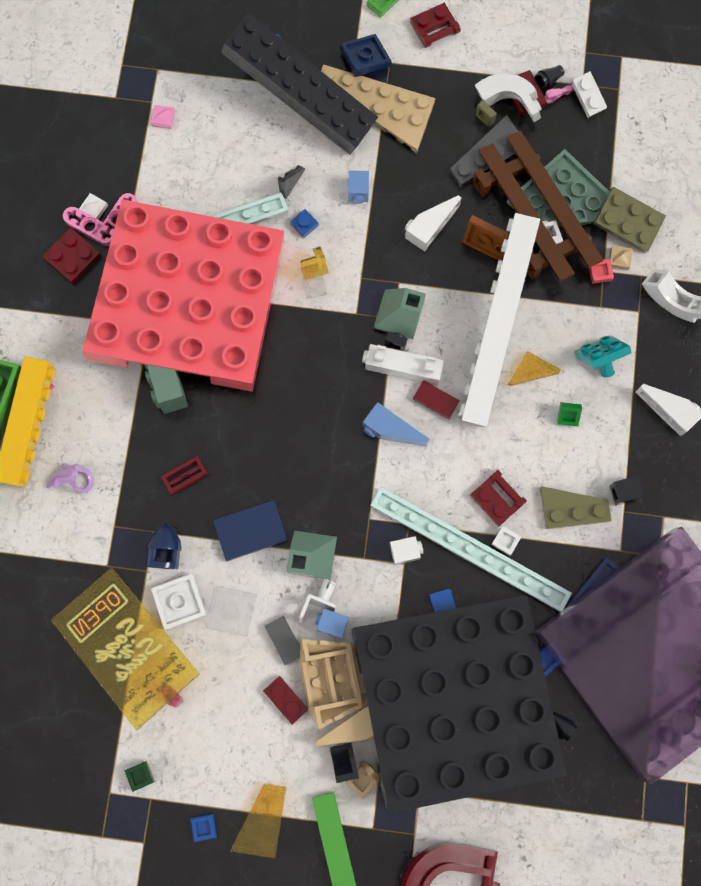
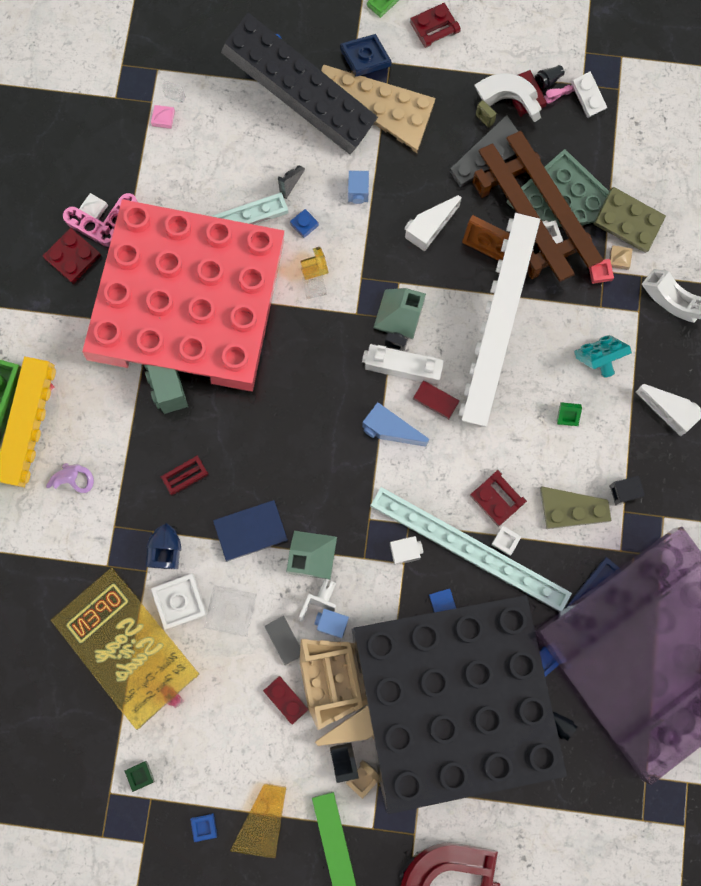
(531, 369): clear yellow tile -> none

